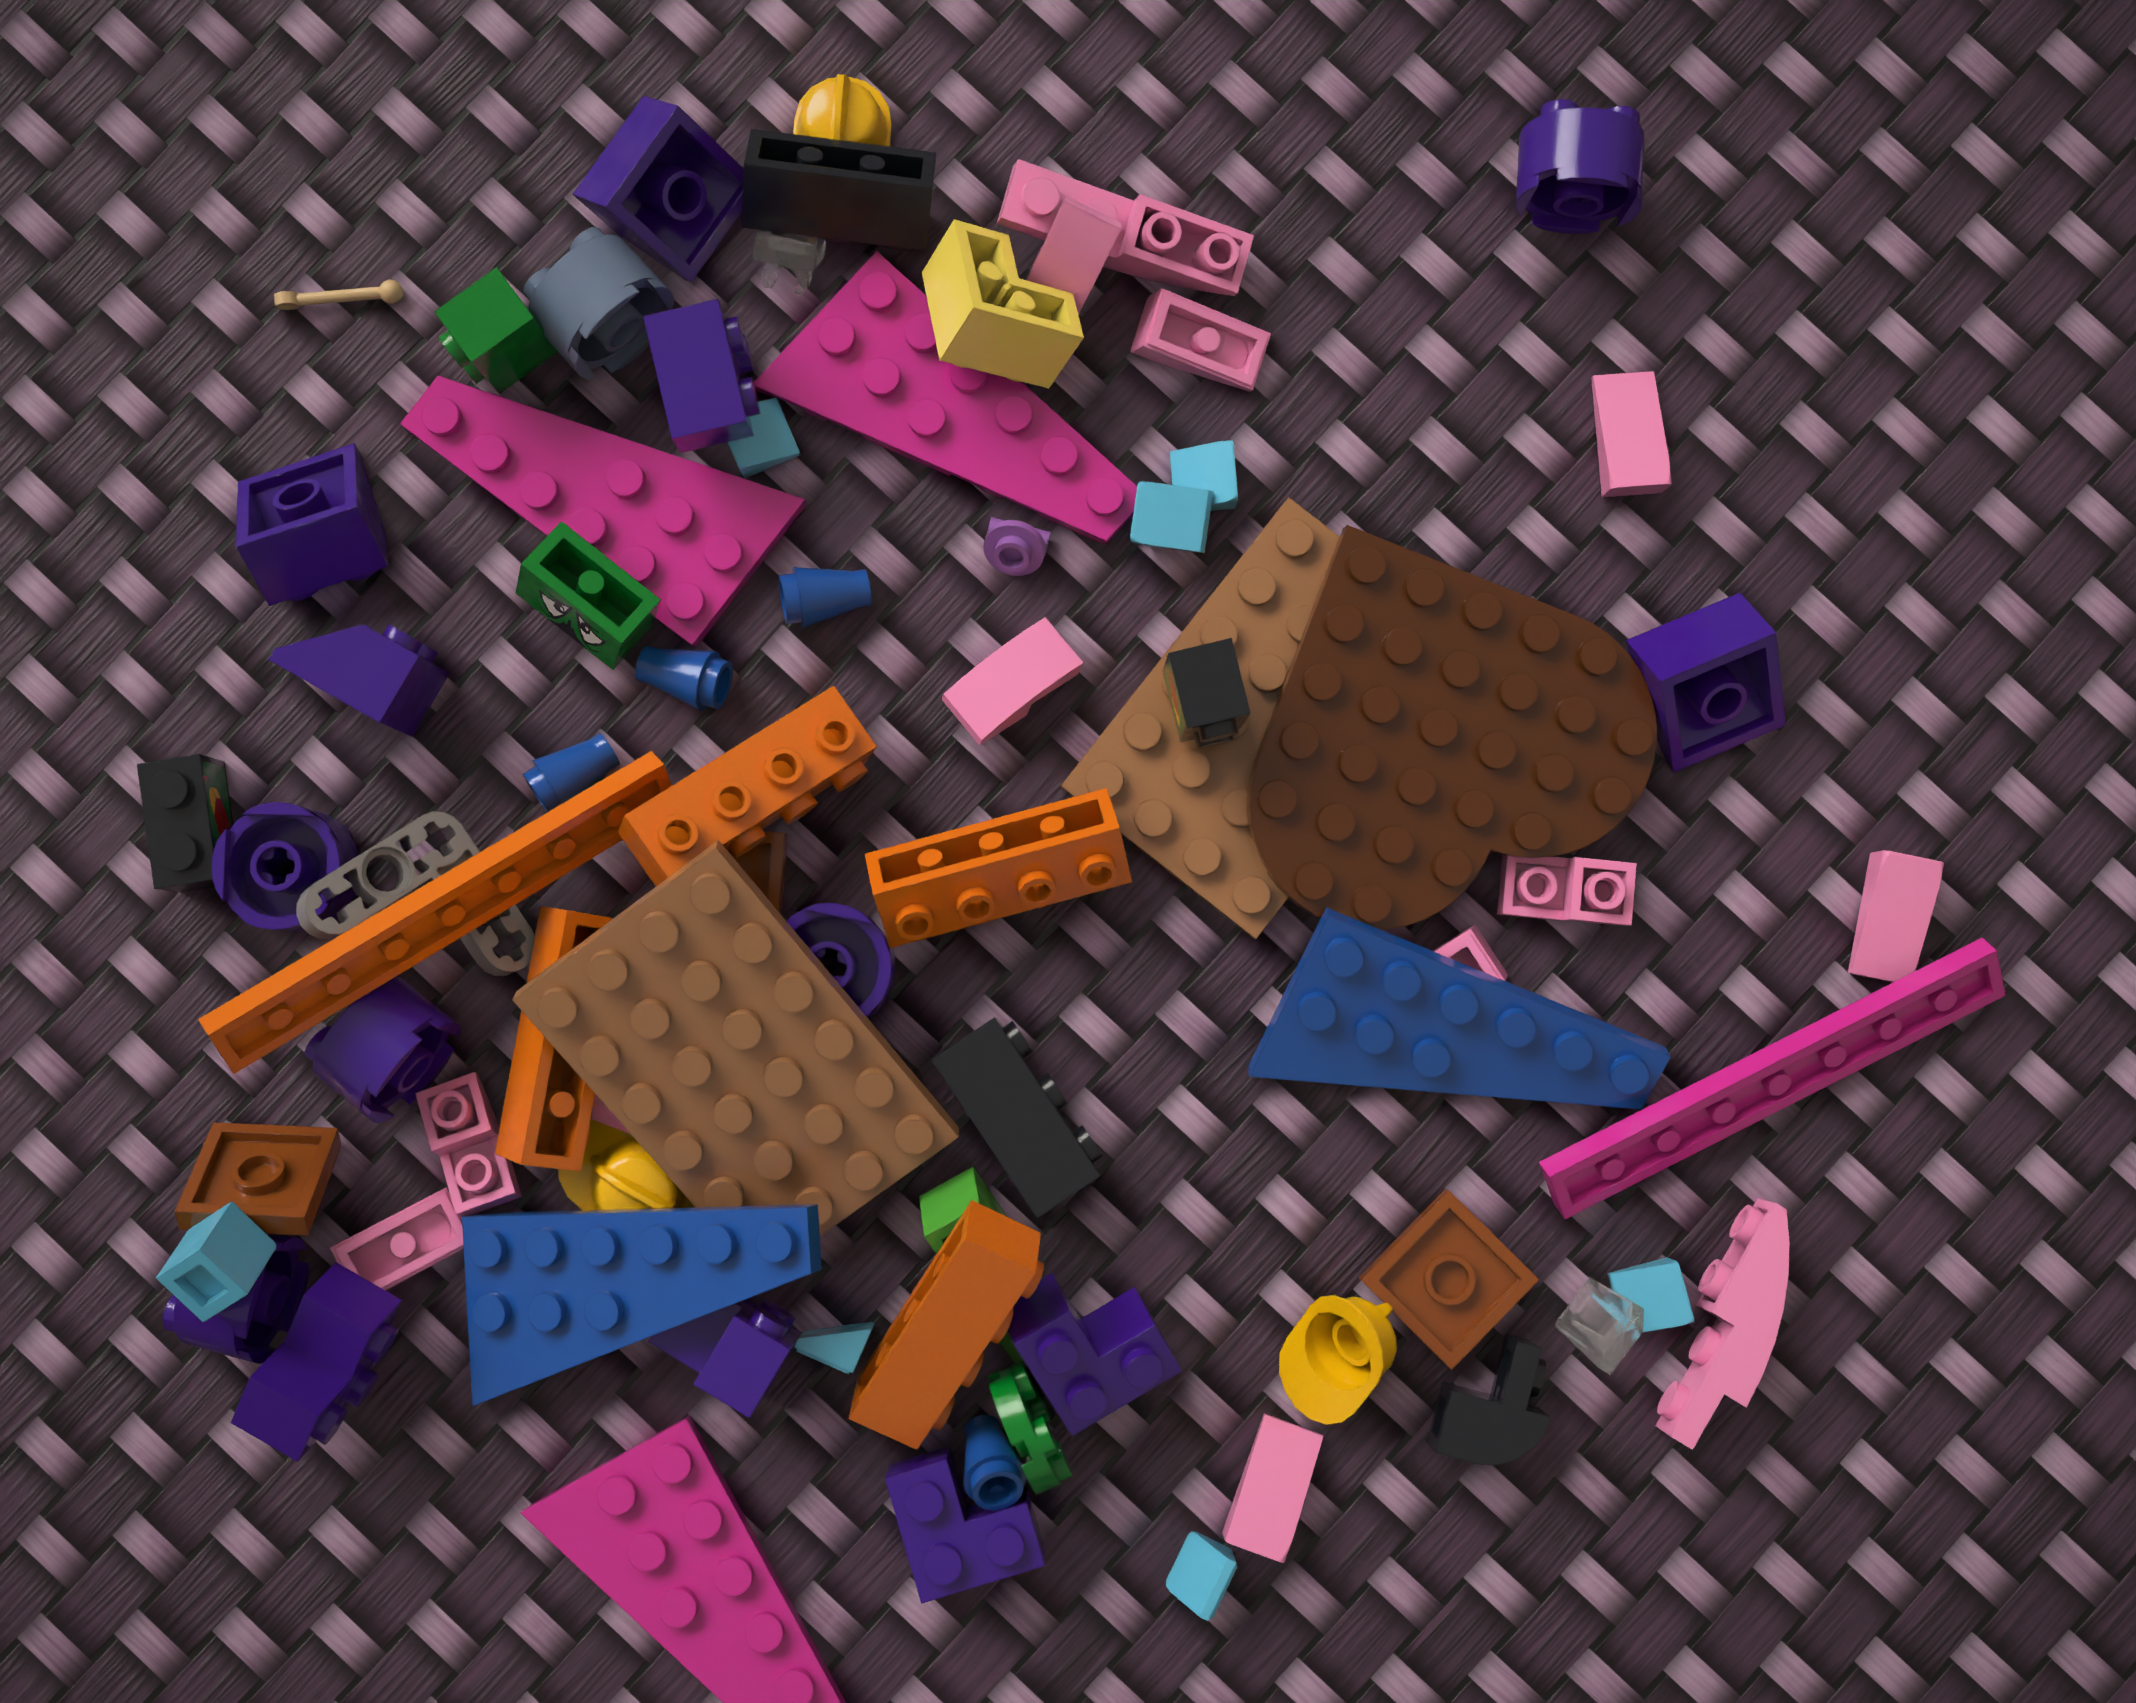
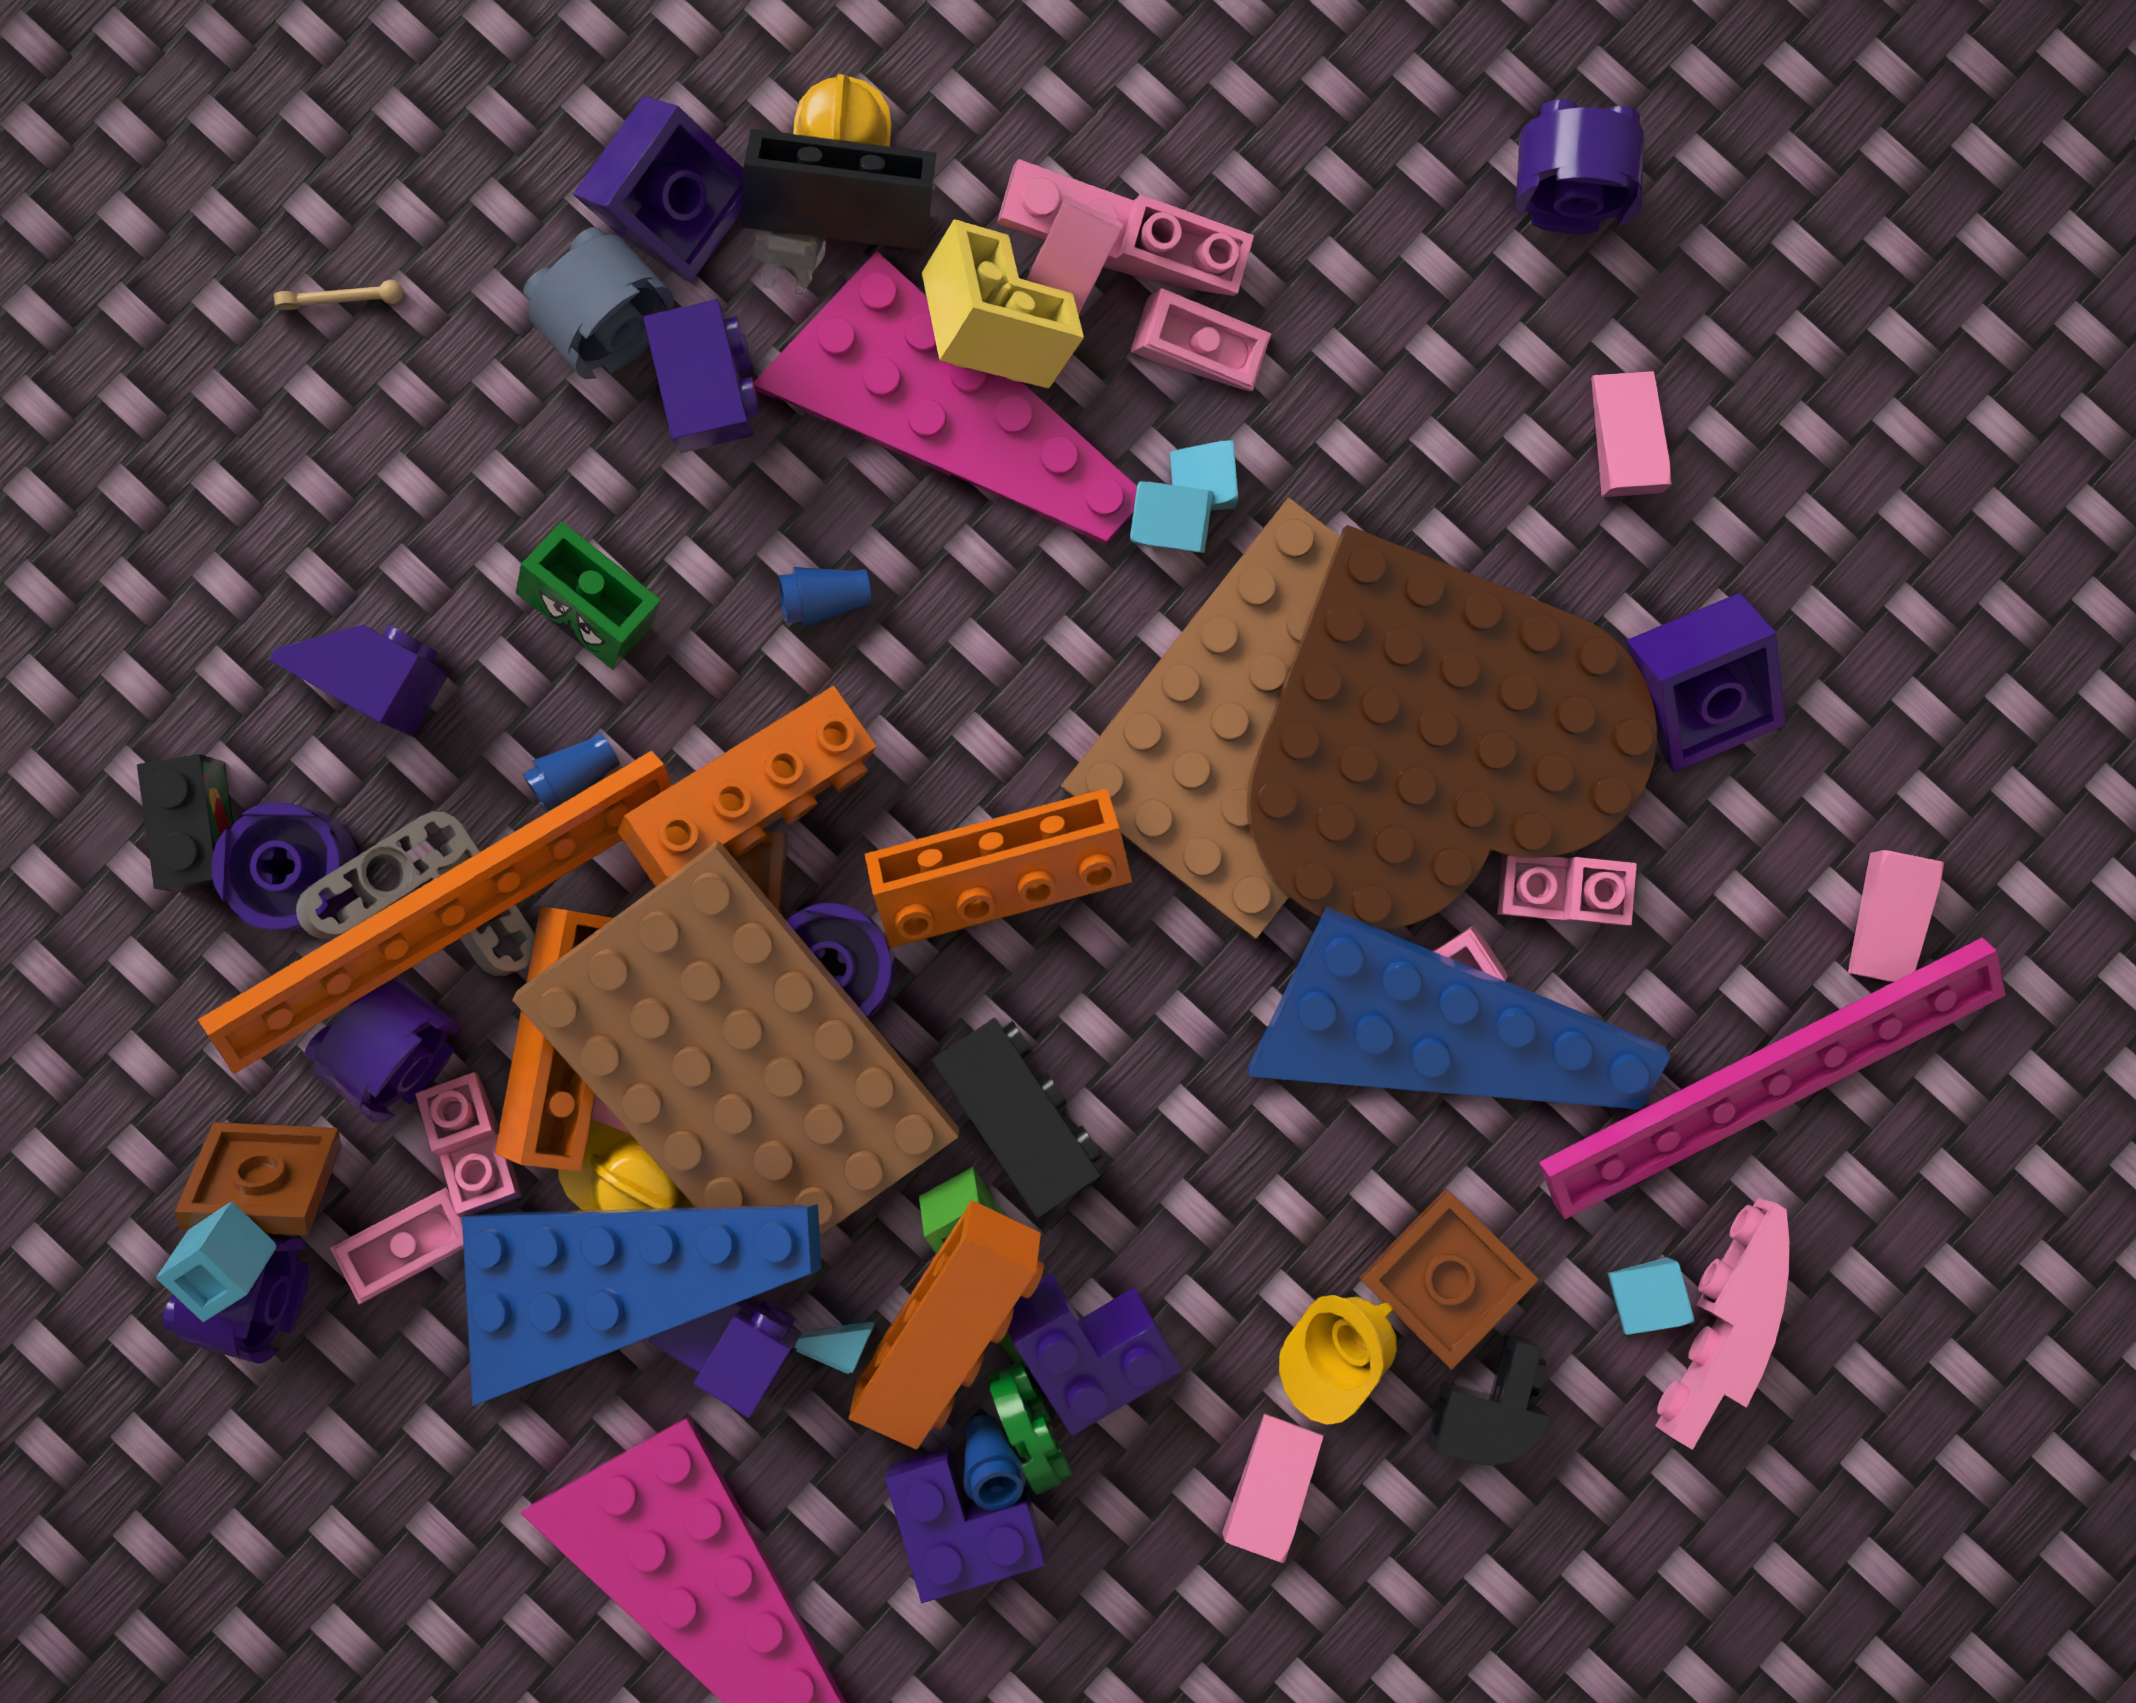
(310, 526): dark purple slope -> none
(320, 1365): dark purple brick -> none
(493, 333): green brick -> none
(657, 516): dark pink wing -> none
(688, 675): blue cone -> none
(769, 445): medium azure slope -> none
(1011, 680): bright pink slope -> none
(1015, 546): medium lavender plate -> none
(1201, 1574): medium azure slope -> none
(1206, 693): black brick -> none
(1601, 1324): clear slope -> none

